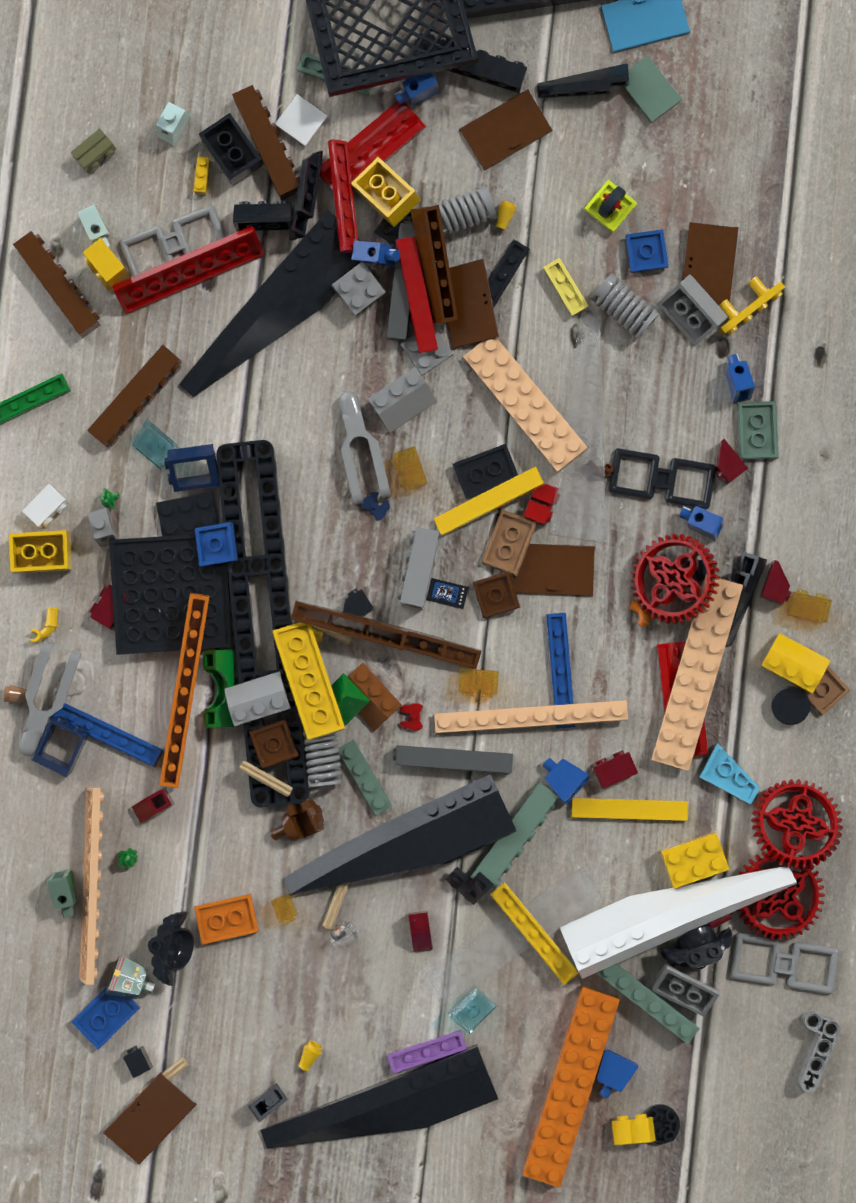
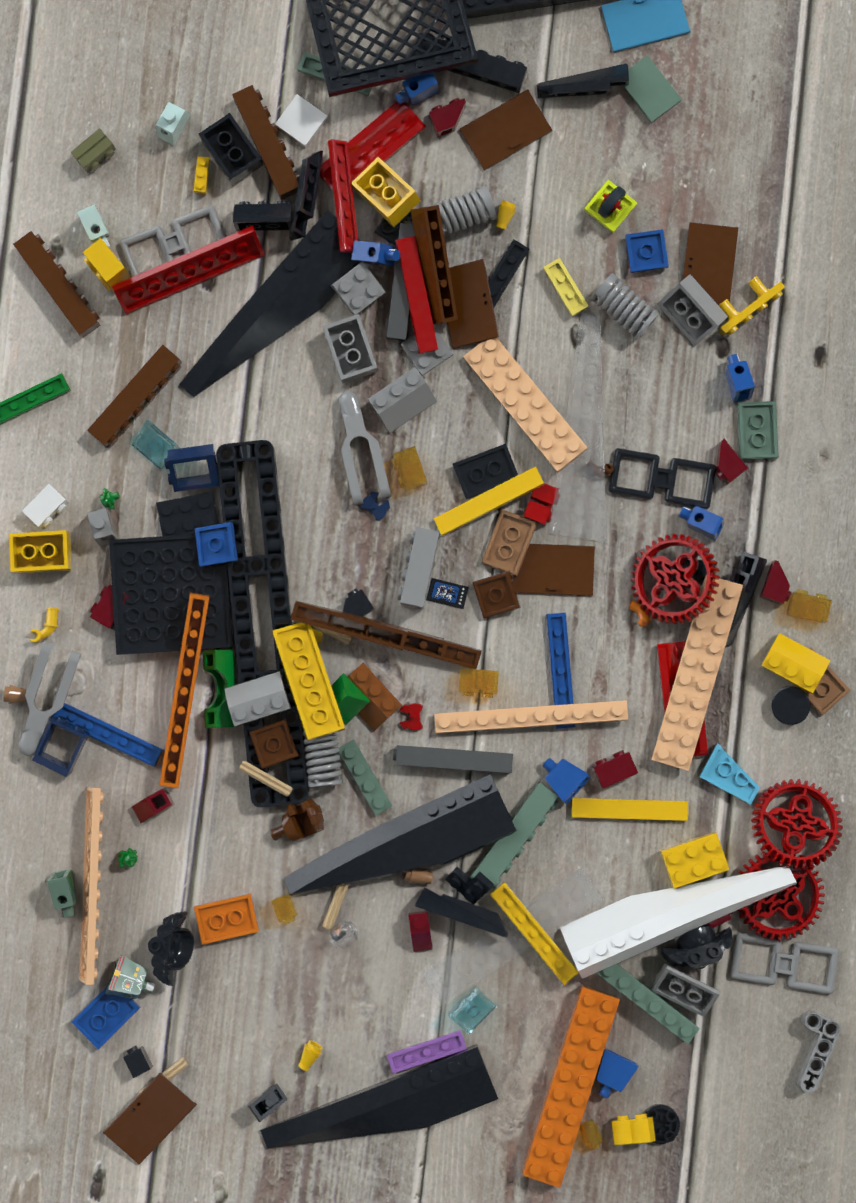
(350, 348): none -> light grey brick
(418, 876): none -> medium nougat cone
(446, 118): none -> dark red slope
(461, 911): none -> black wedge
(590, 1134): none -> clear yellow brick

